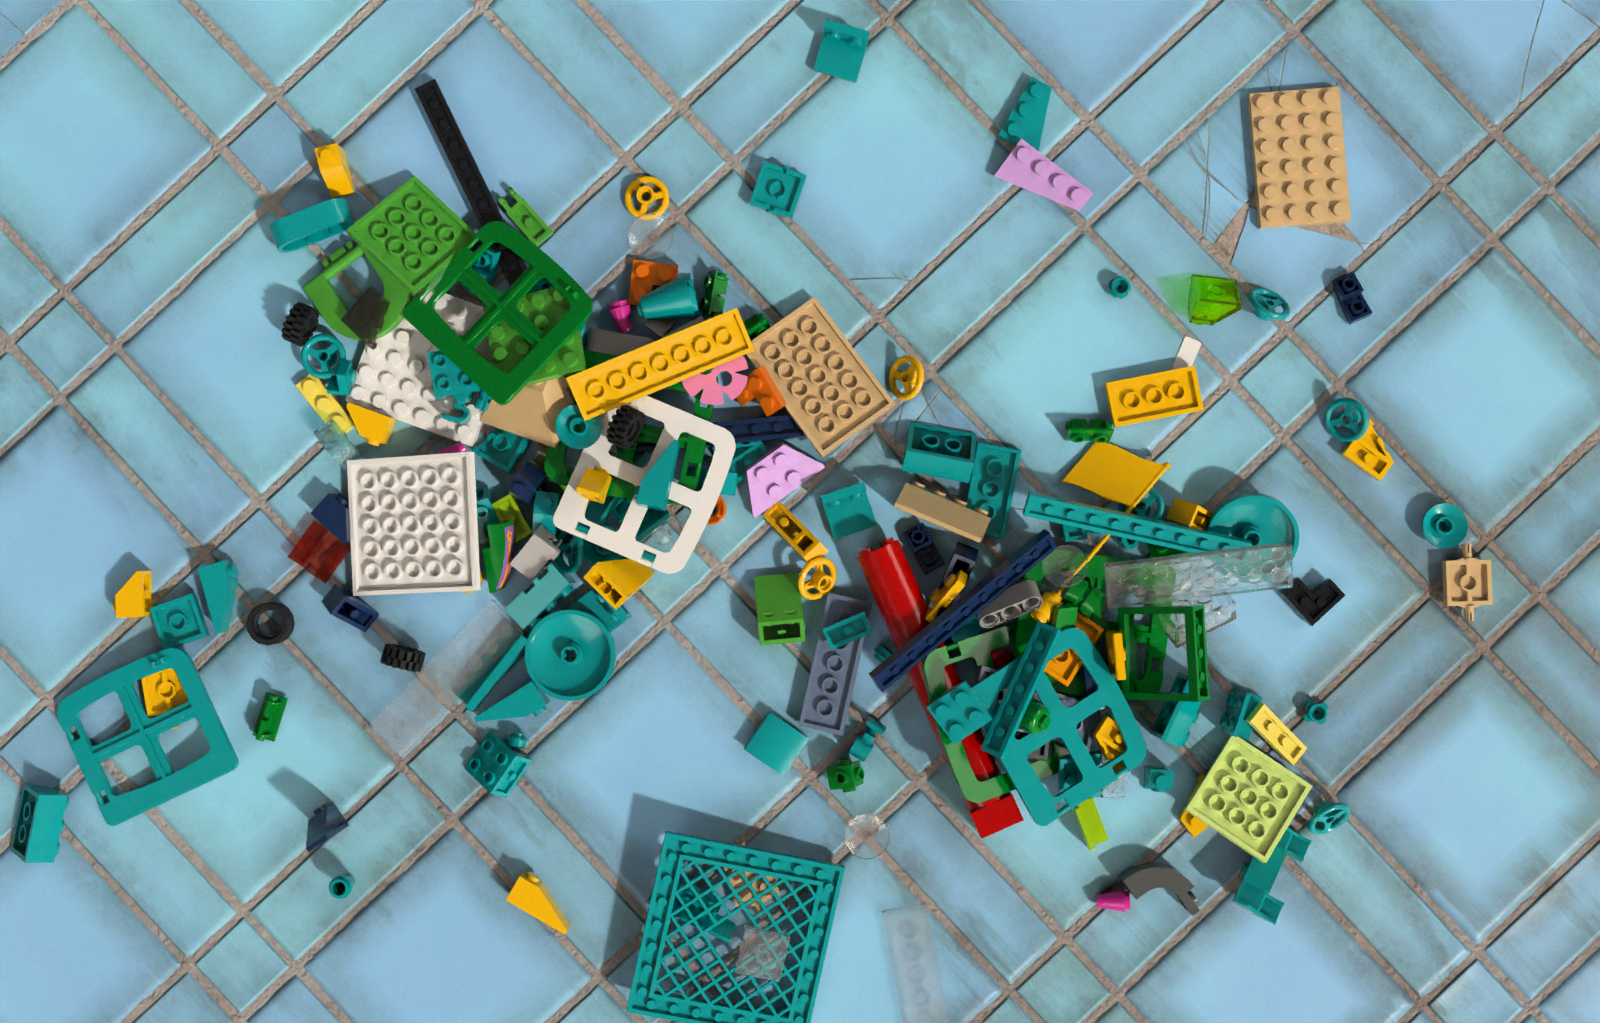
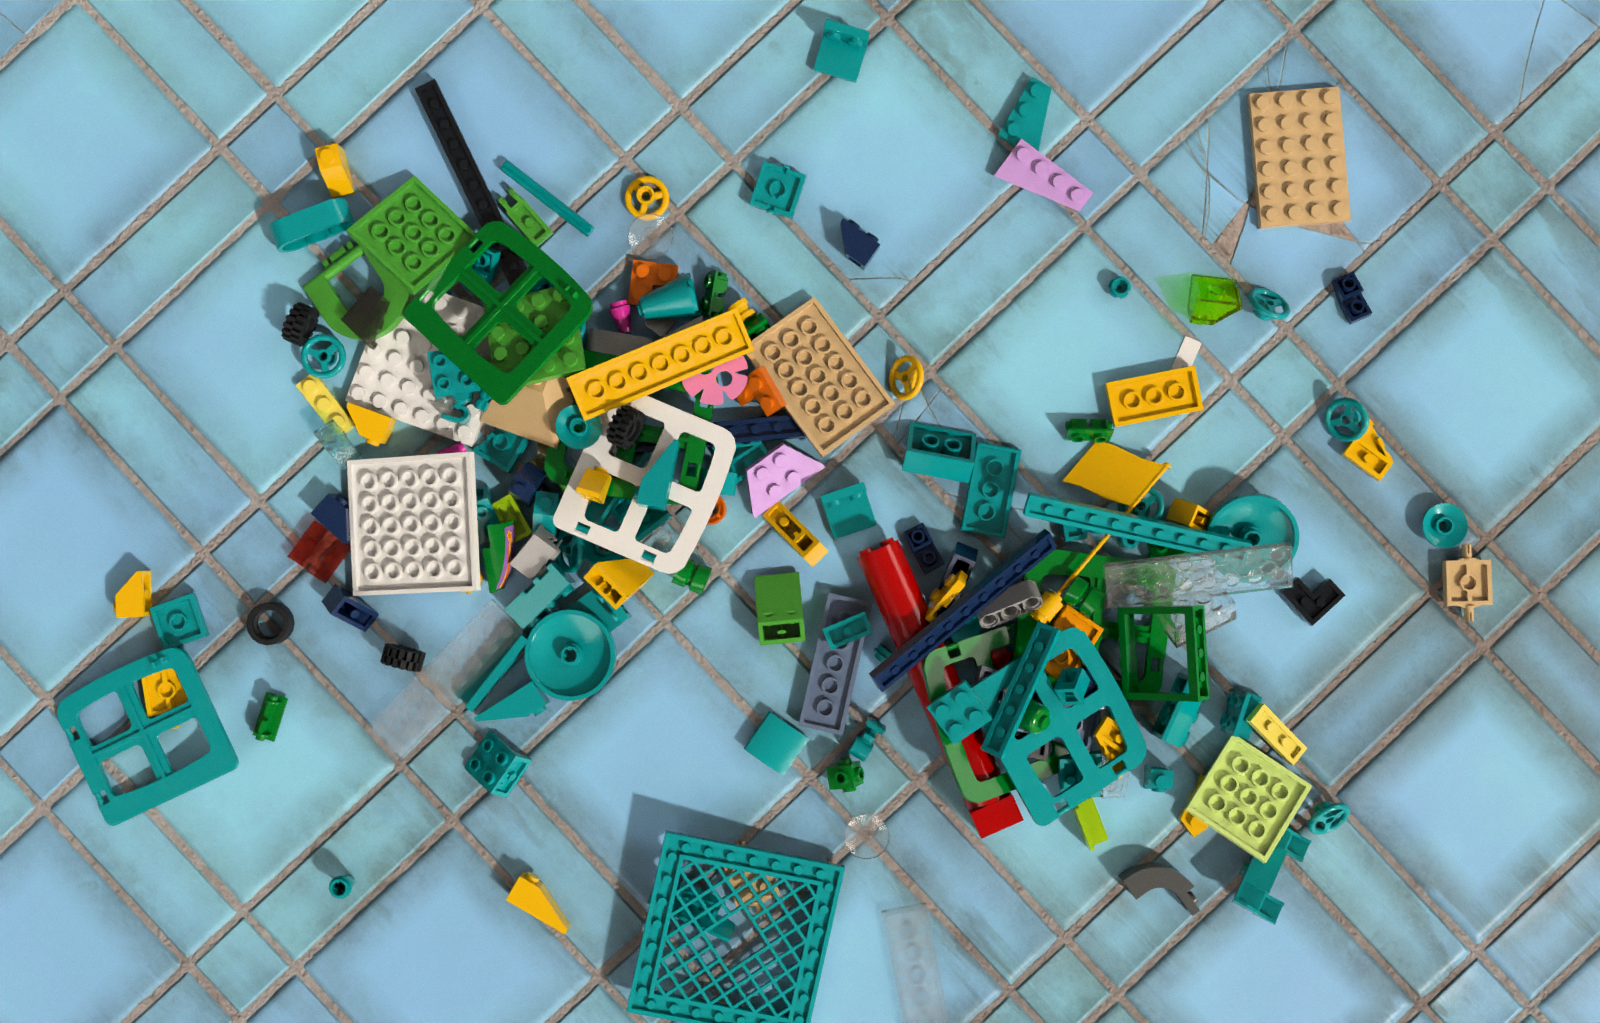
(39, 823): teal slope -> none
(220, 587): teal slope -> none
(324, 825): dark blue slope -> none
(342, 382): teal bracket -> none
(517, 740): teal plate -> none
(547, 198): none -> teal axle
(693, 576): none -> green wheel
(743, 308): none -> yellow wheel
(762, 953): clear plate -> none
(818, 580): yellow piece -> none
(857, 245): none -> dark blue slope
(942, 512): tan slope -> none
(1064, 557): clear dish -> none
(1064, 616): green tile -> none
(1072, 686): none -> teal brick
(1114, 900): dark pink cone -> none
(1115, 654): yellow plate -> none
(1321, 714): teal plate -> none

